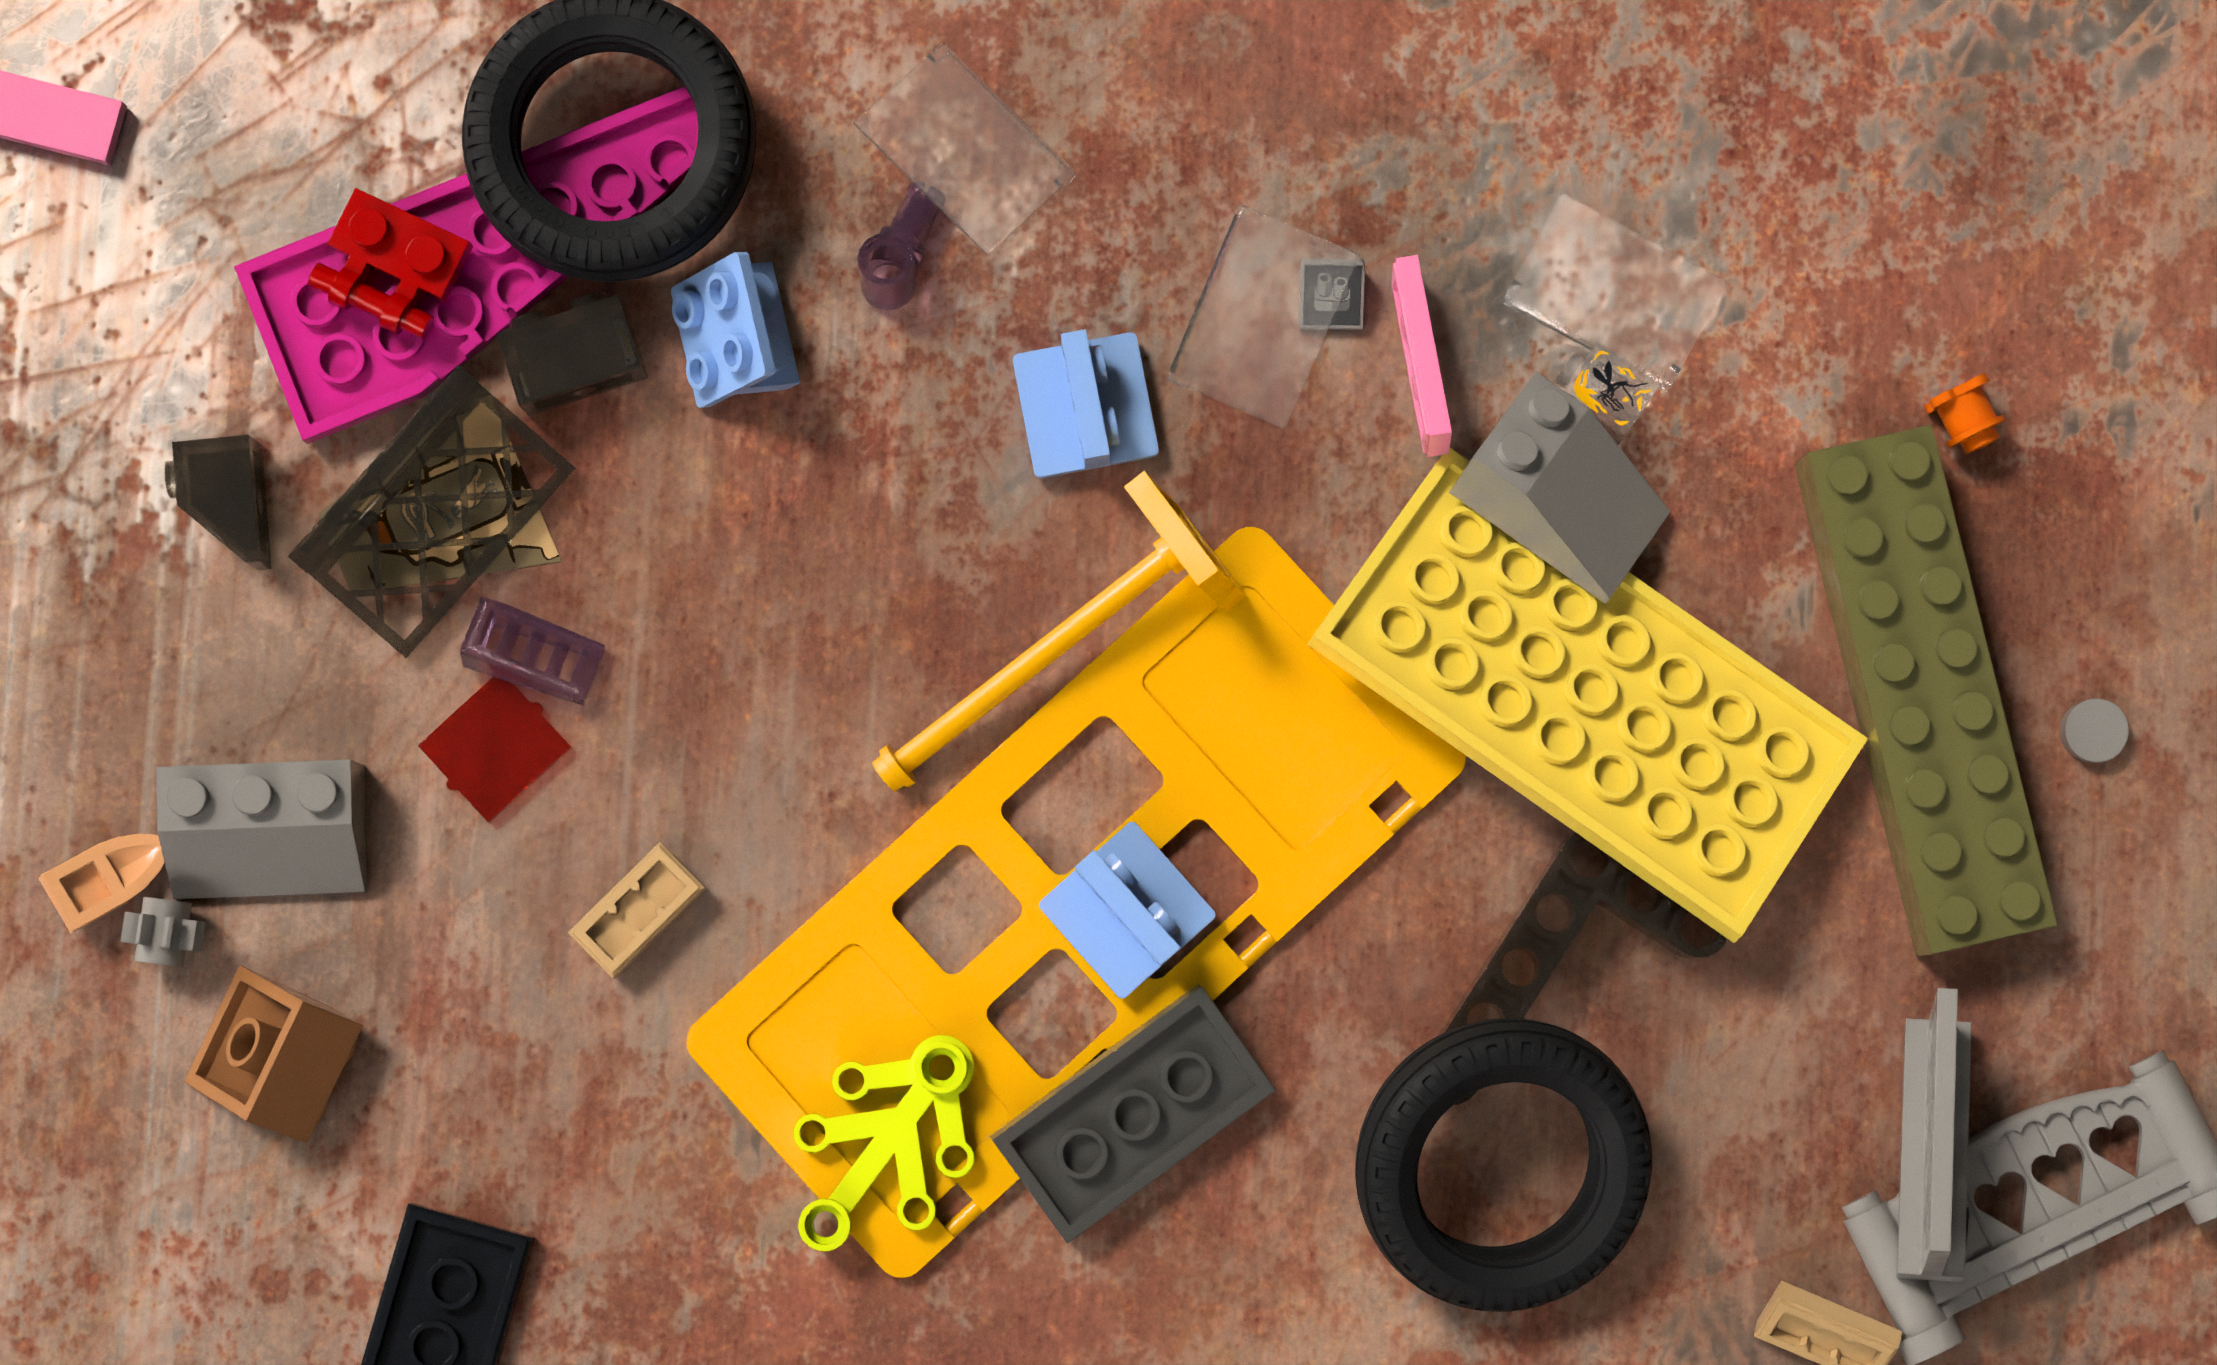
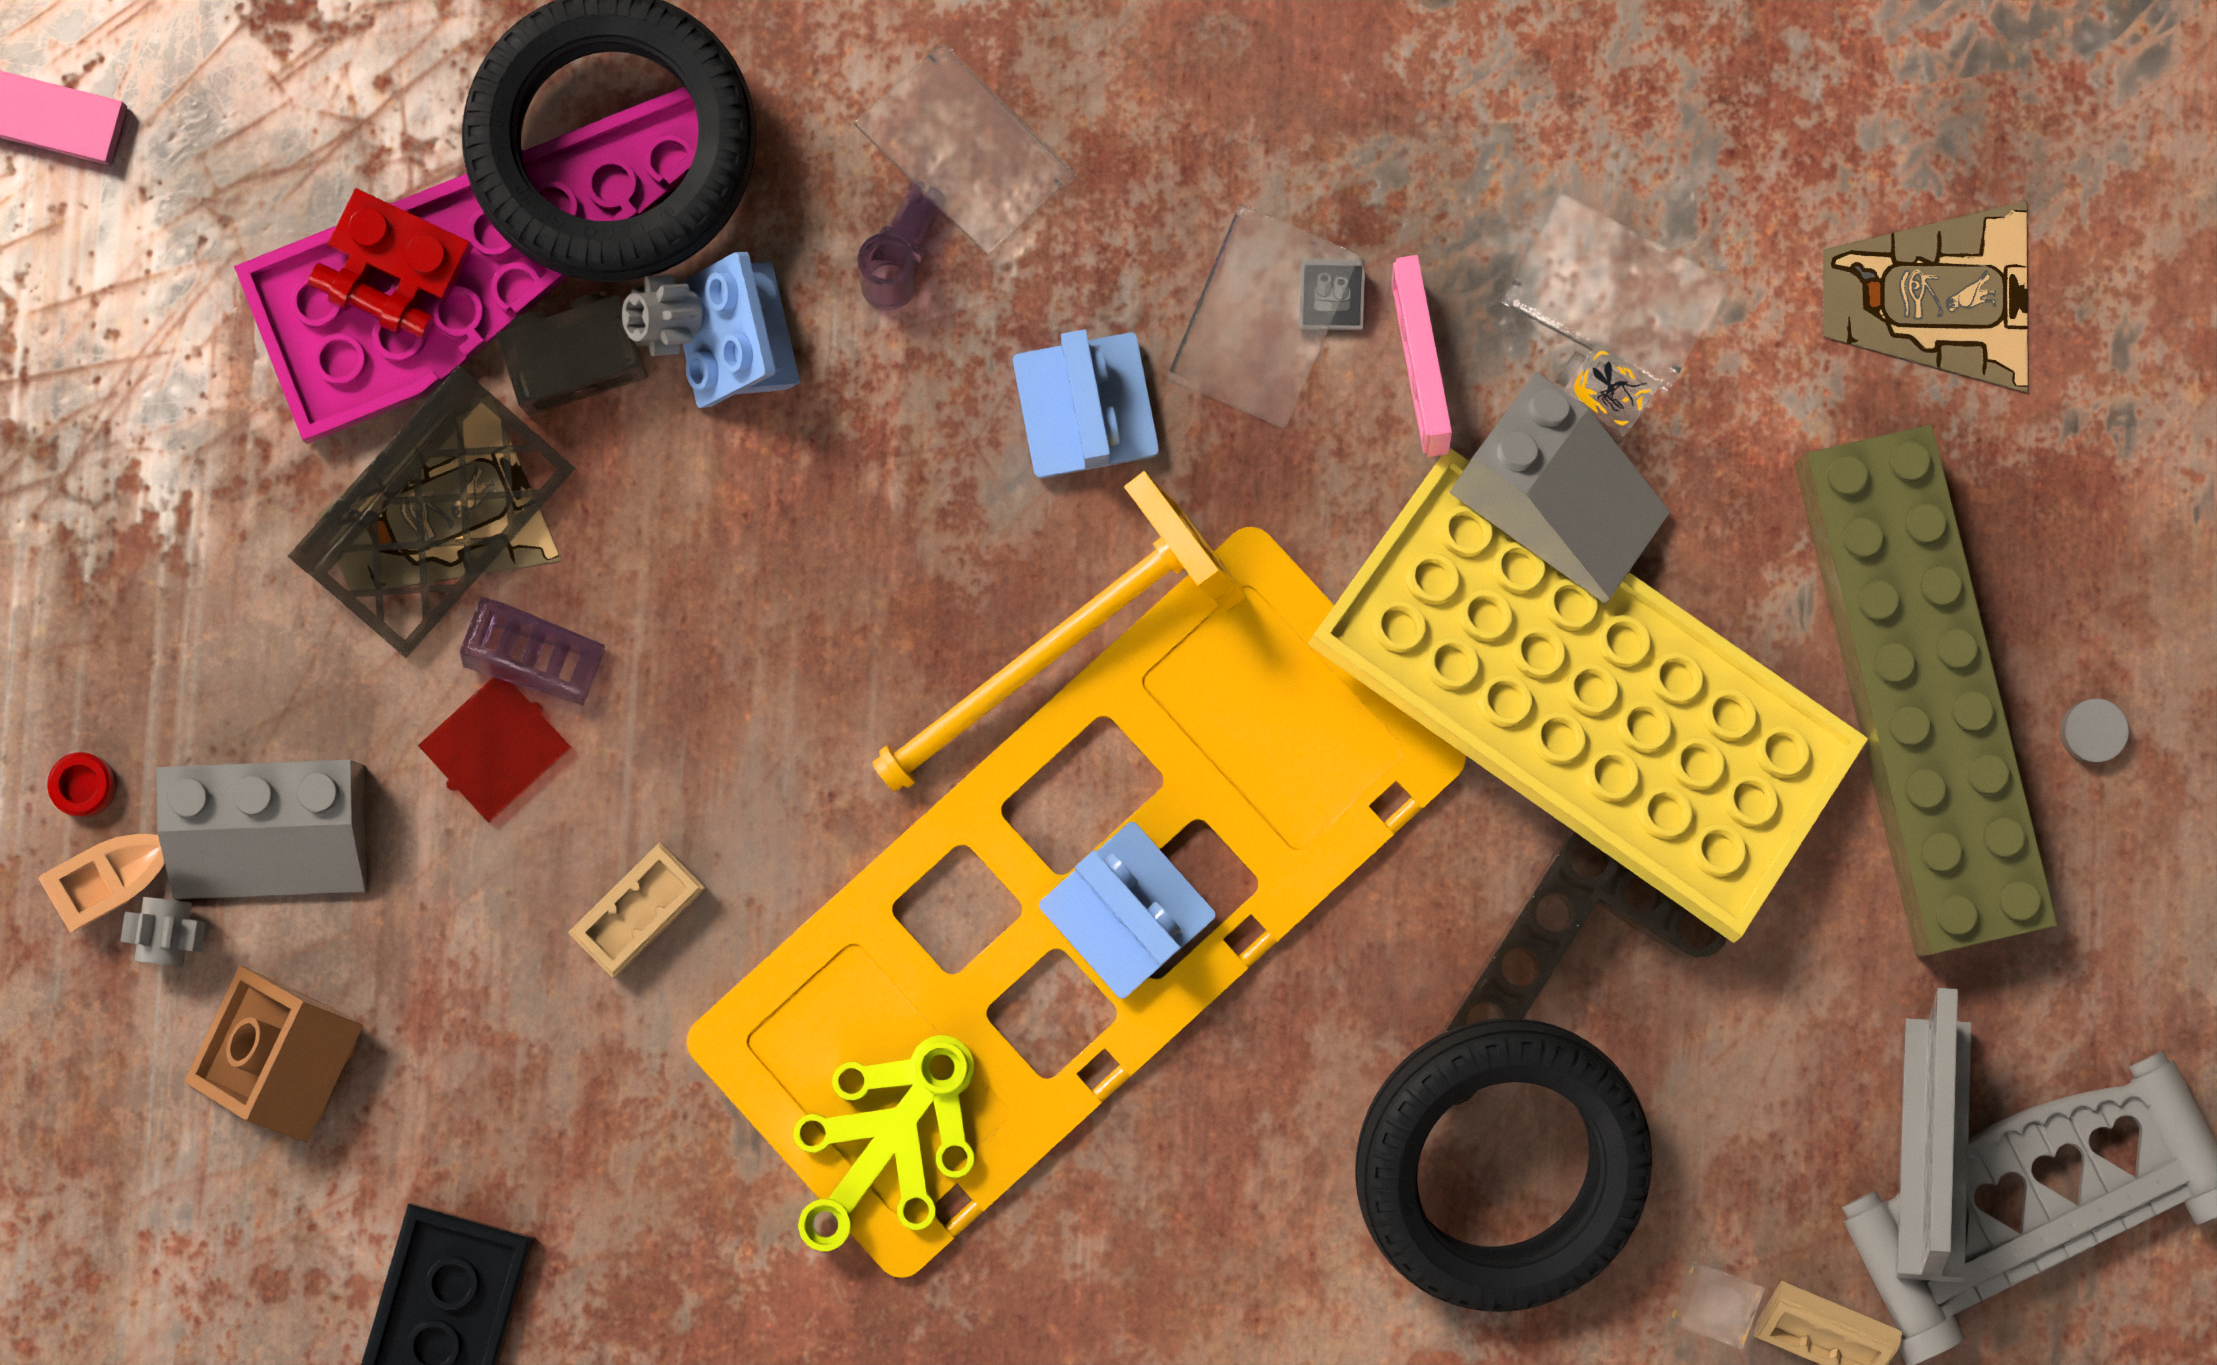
(81, 784): none -> red tile
(224, 491): clear smoke slope -> none
(662, 315): none -> light grey gear
(1132, 1113): dark grey plate -> none
(1717, 1305): none -> clear brick
(1937, 295): none -> sticker
(1967, 415): orange brick -> none

